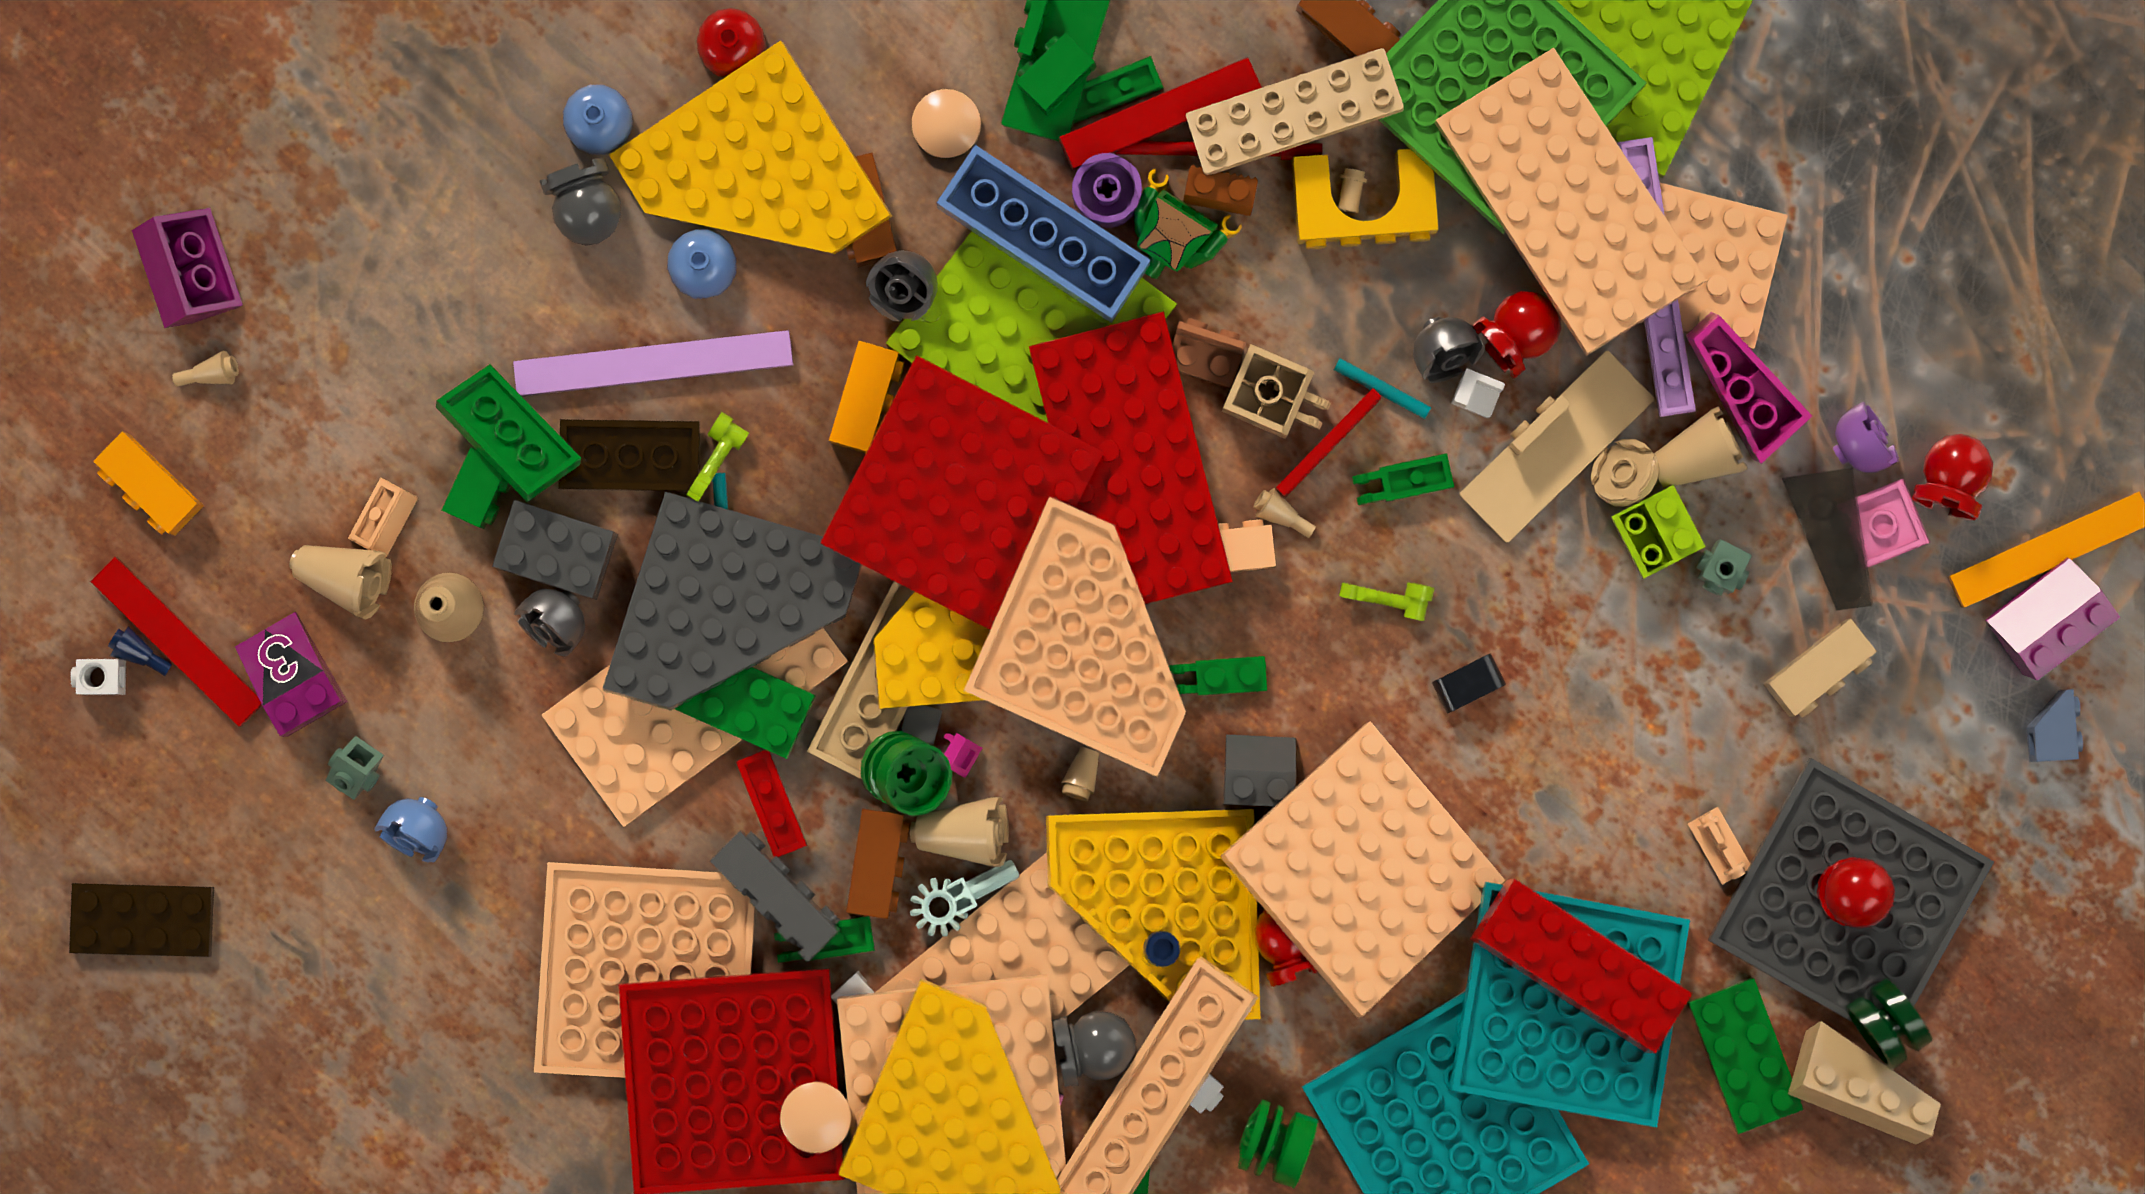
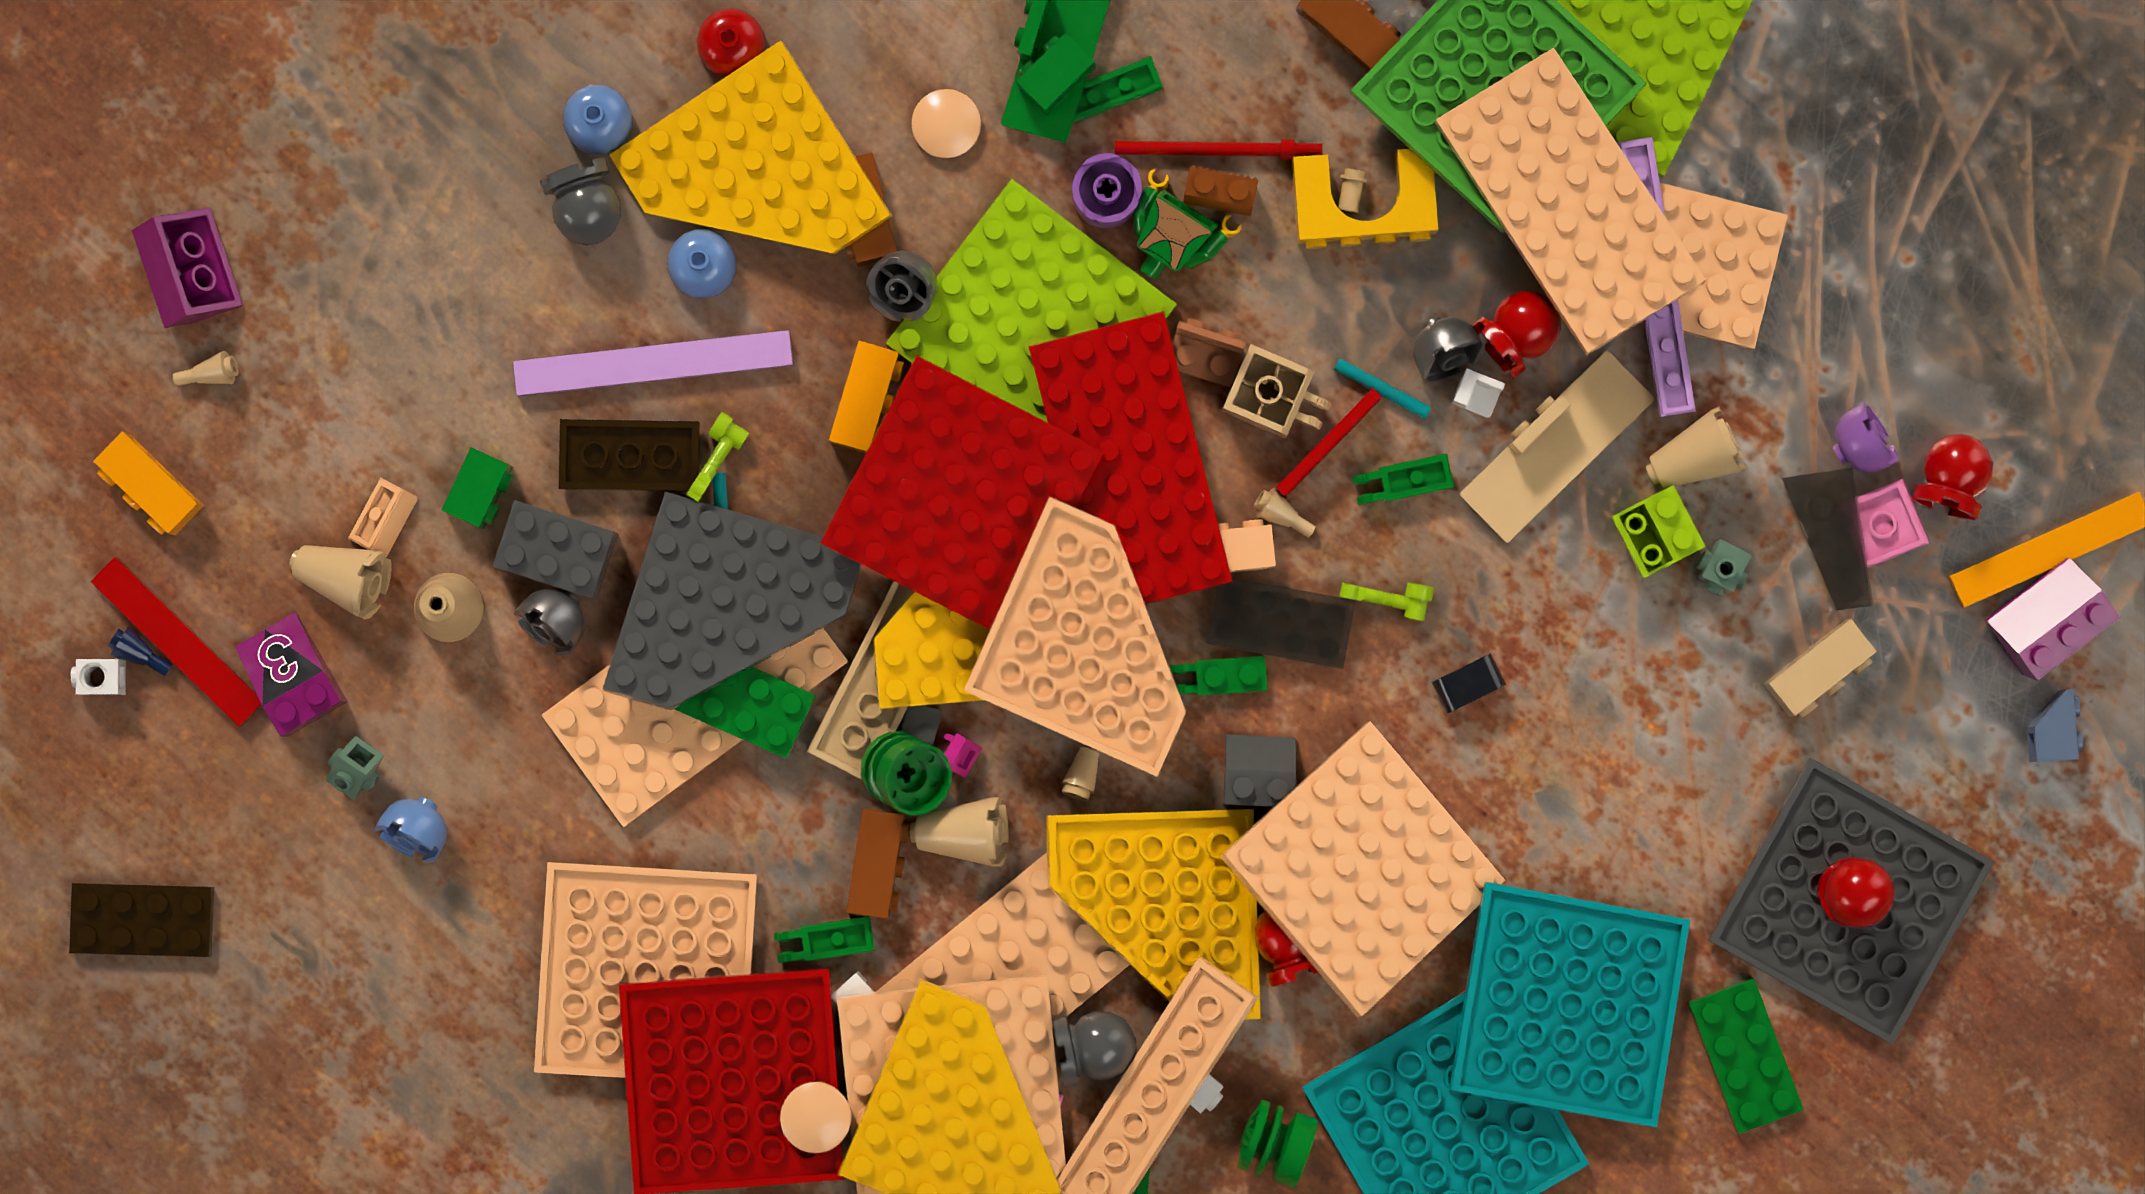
(508, 432): green plate -> none
(771, 803): red plate -> none
(776, 894): dark grey wedge -> none
(961, 896): light aqua gear -> none
(1043, 233): medium blue brick -> none
(1157, 113): red tile -> none
(1161, 949): dark blue tile -> none
(1281, 622): none -> clear smoke plate
(1294, 111): tan bracket -> none
(1581, 966): red brick -> none
(1625, 473): tan tile -> none
(1719, 845): light nougat hinge -> none
(1752, 395): dark pink wedge -> none
(1859, 1087): tan wedge -> none
(1889, 1023): dark green wheel -> none

